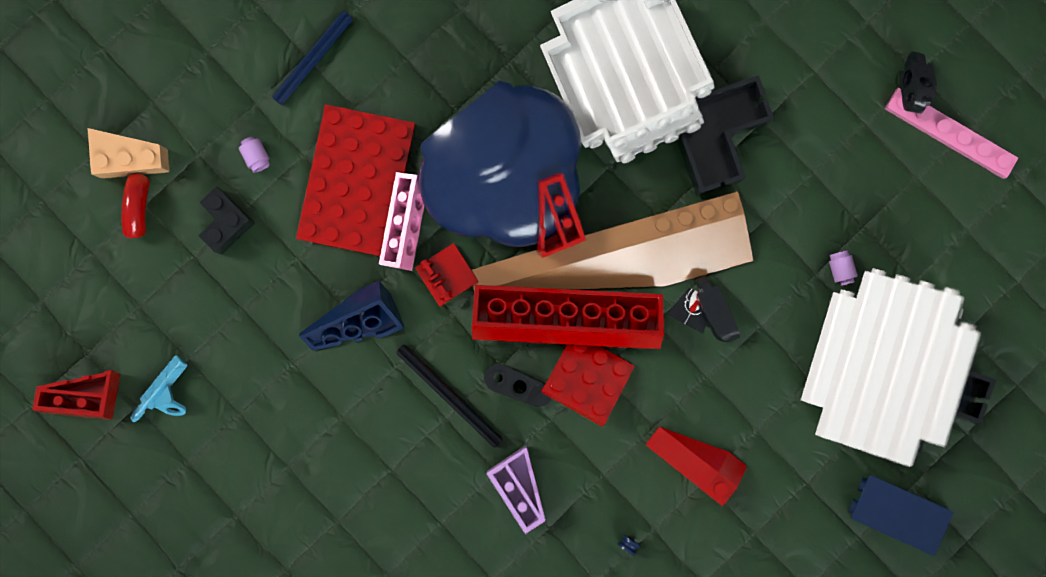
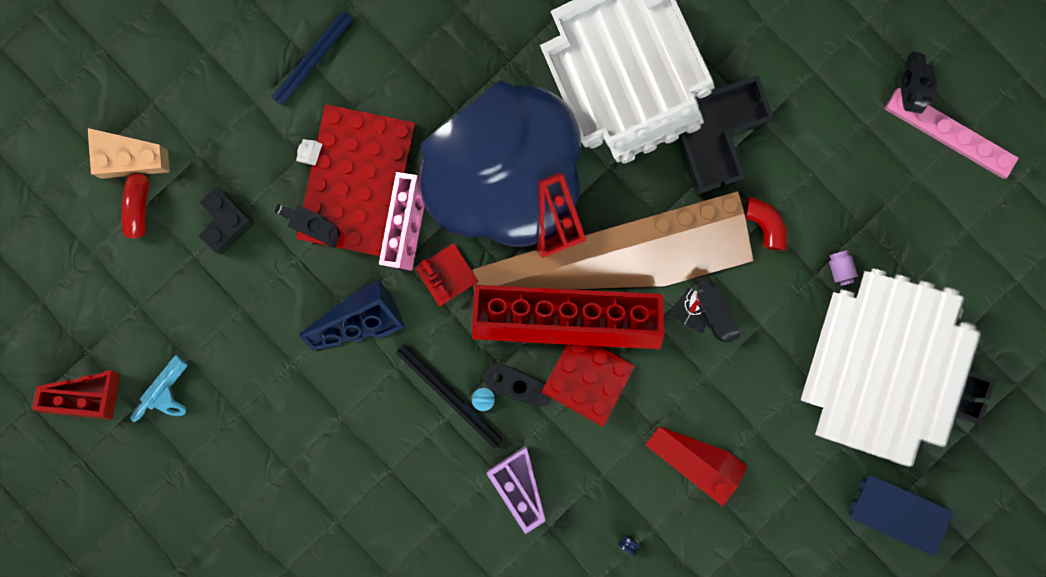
(254, 154): lavender brick -> none
(308, 152): none -> white plate
(310, 224): none -> black piece
(483, 399): none -> medium azure tile
(770, 221): none -> red cylinder

